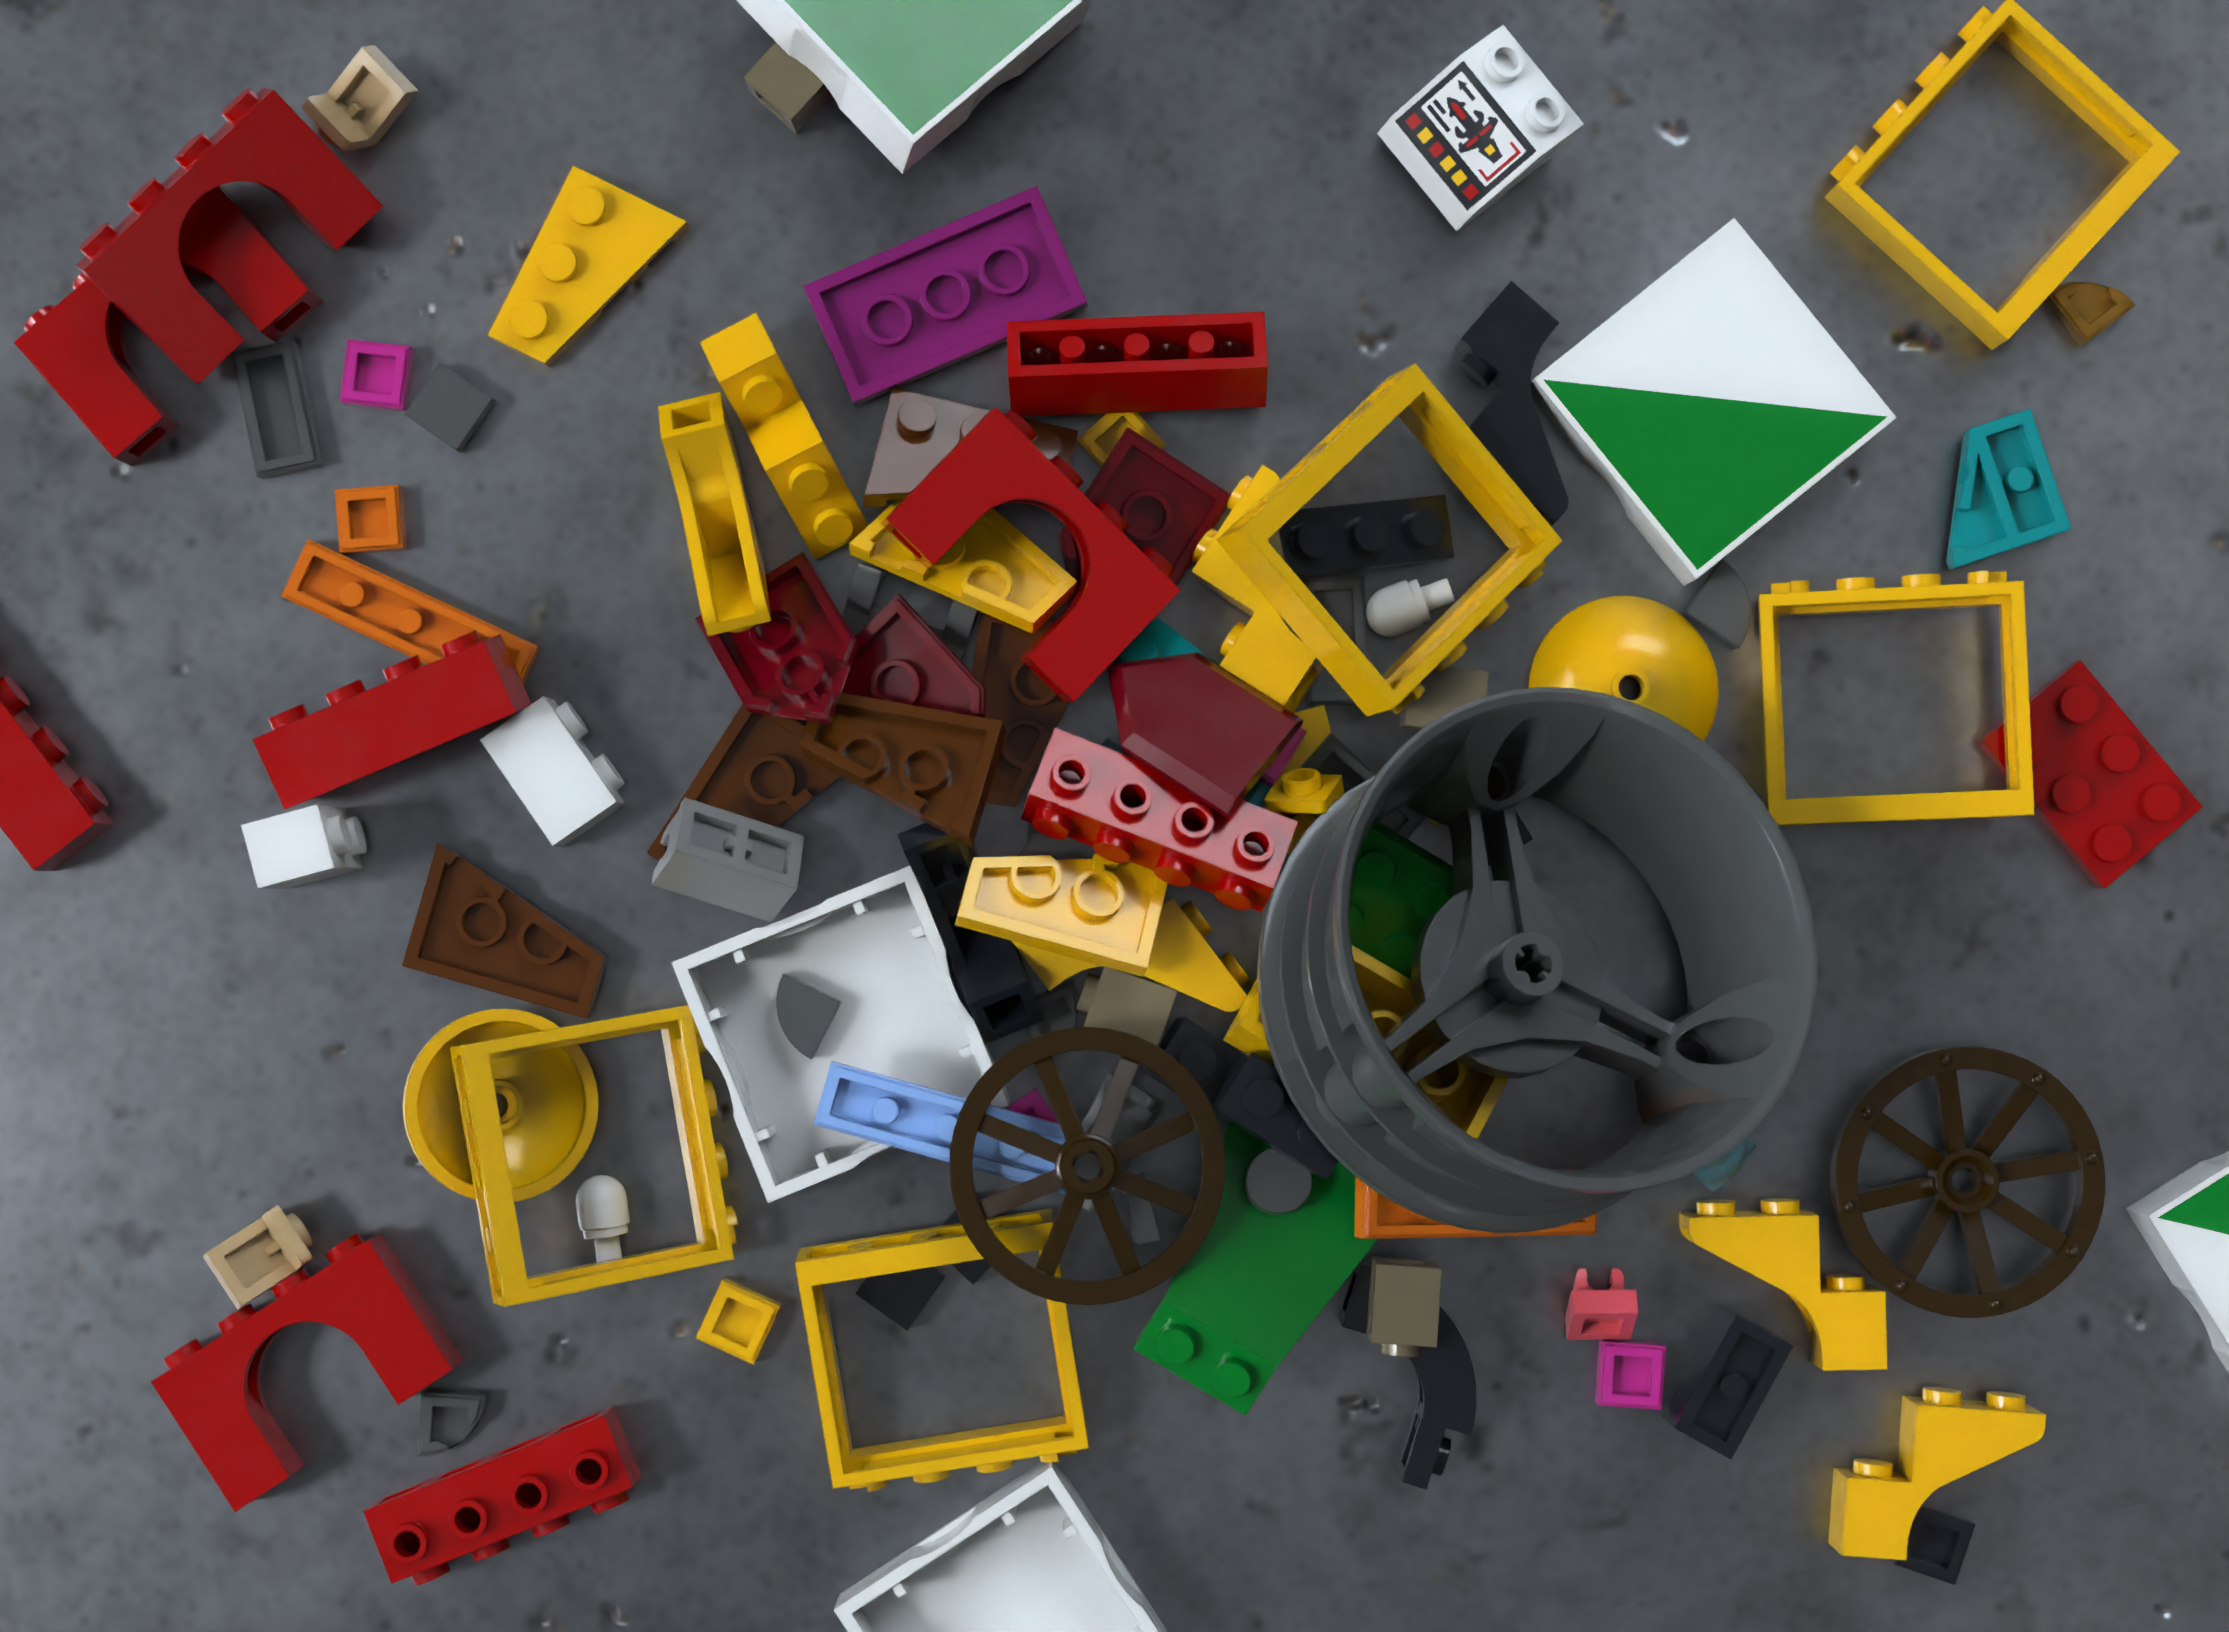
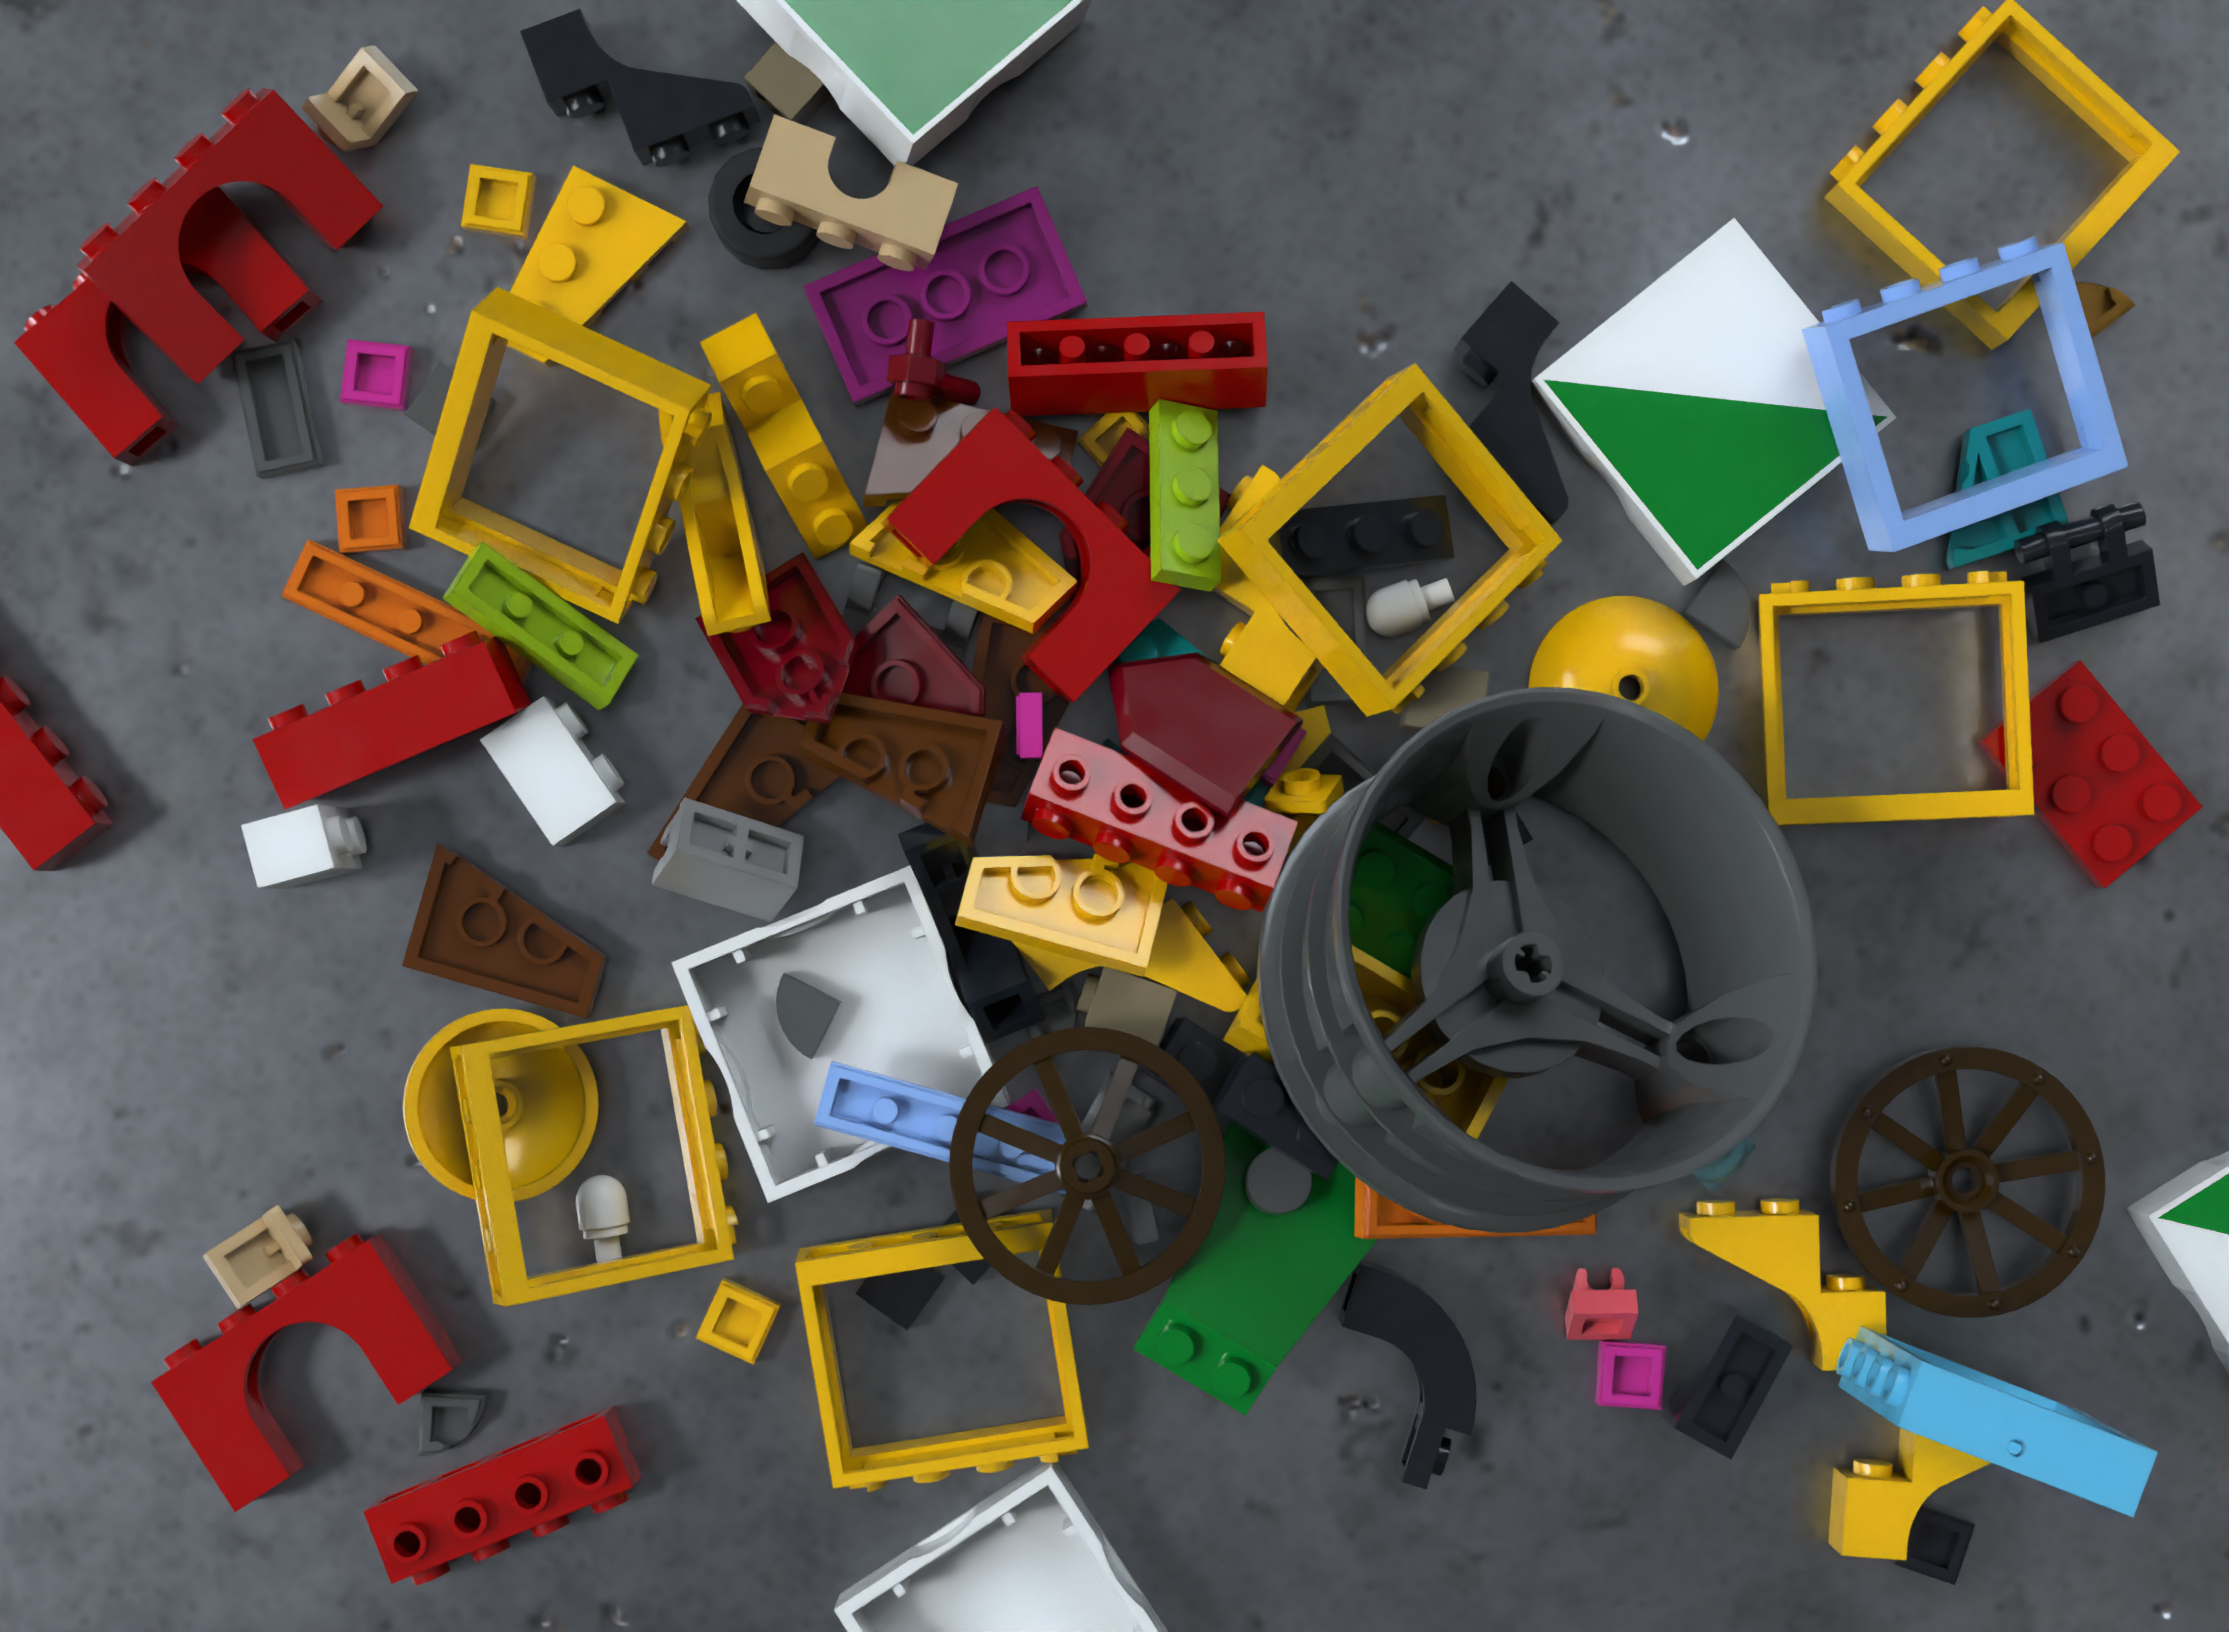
(463, 525): none -> yellow window
(498, 201): none -> yellow tile
(540, 626): none -> lime plate
(659, 109): none -> black arch
(748, 245): none -> black tyre
(796, 186): none -> tan arch
(921, 376): none -> dark red piece
(1029, 726): none -> dark pink tile
(1184, 495): none -> lime plate
(1403, 1305): dark tan brick -> none
(1480, 127): white piece -> none
(1855, 431): none -> light blue window
(1995, 1420): none -> medium azure piece
(2093, 588): none -> black plate

